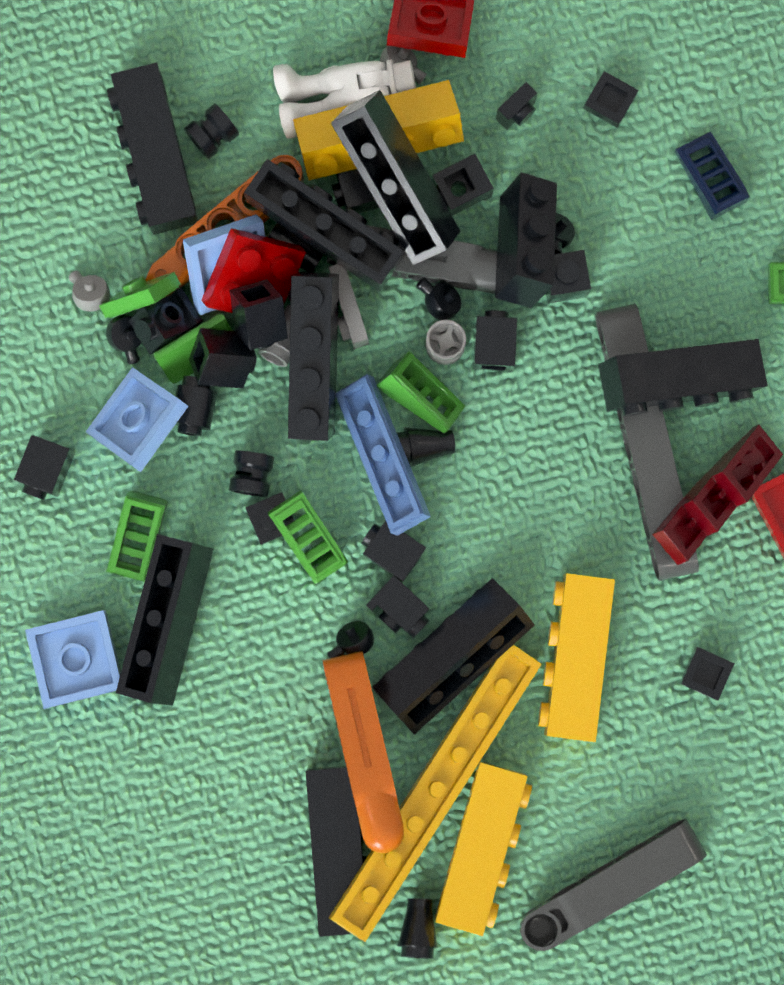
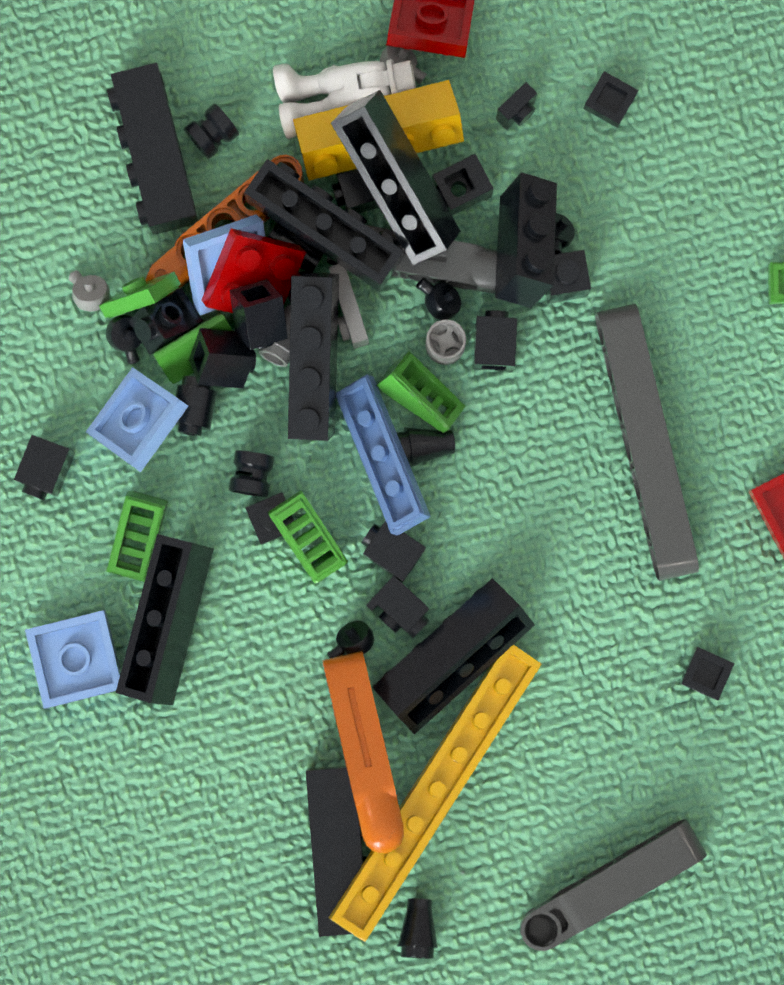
(481, 848): yellow brick -> none
(578, 657): yellow brick -> none
(682, 376): black brick -> none
(706, 194): dark blue slope -> none
(717, 494): dark red slope -> none

